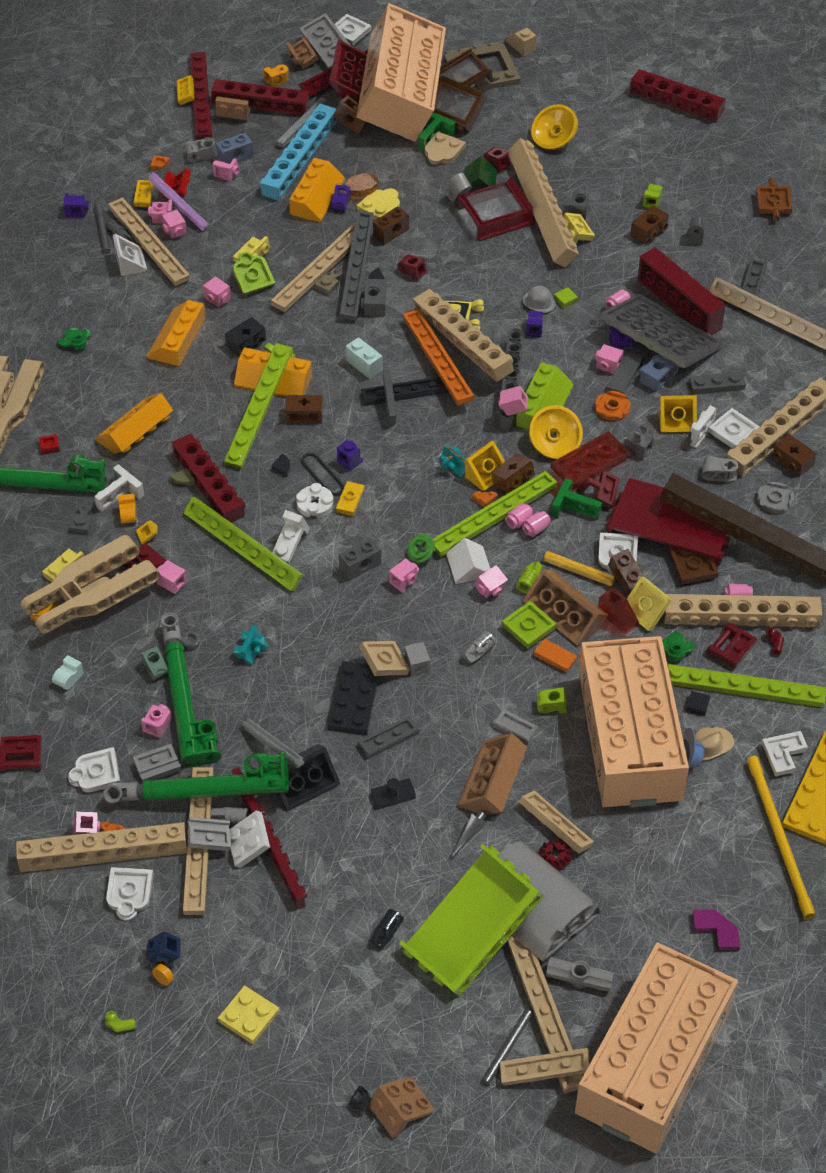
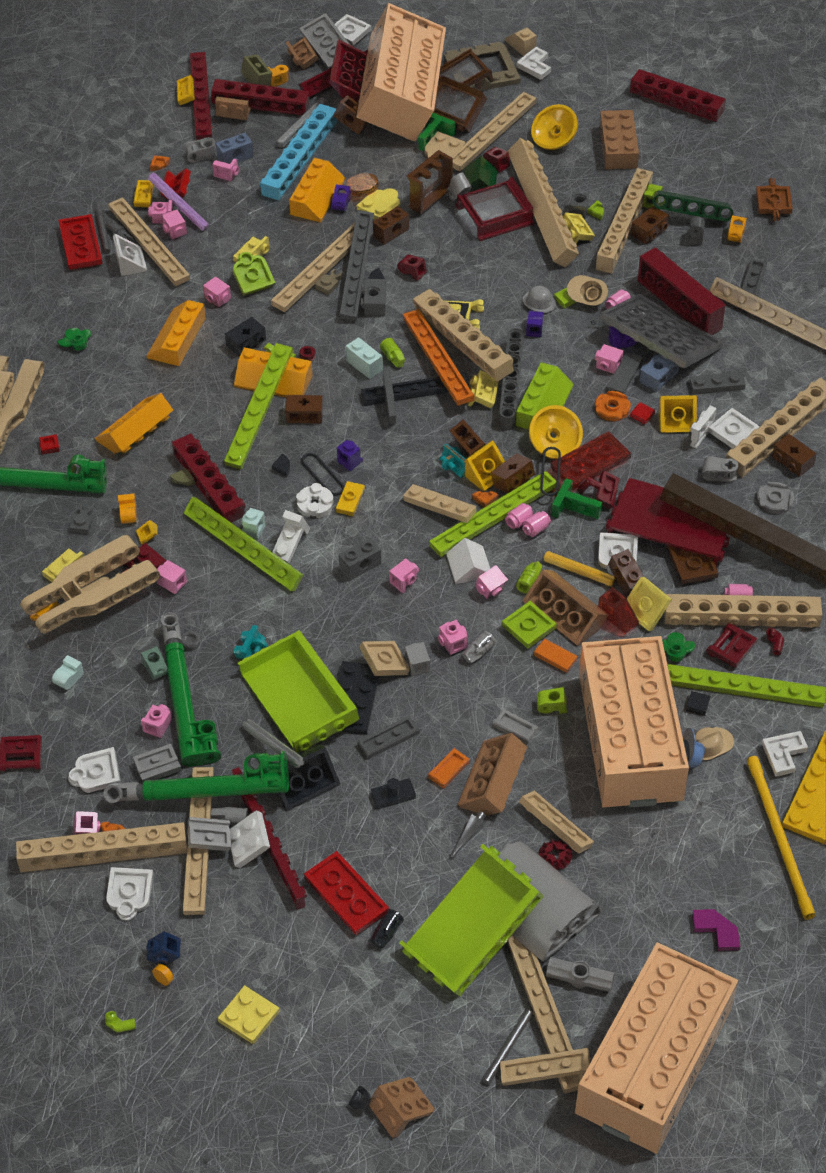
(75, 206): dark purple brick -> none
(80, 241): none -> red plate
(123, 484): white bracket -> none
(253, 523): none -> light aqua brick
(256, 70): none -> olive brick
(298, 691): none -> lime panel
(305, 350): none -> dark red bush
(346, 892): none -> red plate
(392, 352): none -> lime hinge
(413, 550): bright green gear -> none
(430, 181): none -> reddish brown window
(439, 503): none -> tan plate
(449, 768): none -> orange tile
(453, 637): none -> bright pink brick
(466, 438): none -> reddish brown brick
(484, 389): none -> light yellow bracket
(492, 130): none -> tan plate
(513, 400): bright pink brick -> none
(533, 63): none -> white plate
(558, 471): none -> black piece
(587, 290): none -> tan piece
(596, 210): none -> lime tile
(619, 139): none -> medium nougat brick
(621, 224): none -> tan brick
(639, 442): flat silver brick -> none
(642, 413): none -> red tile
(685, 200): none -> dark green beam
(736, 231): none -> light orange leg

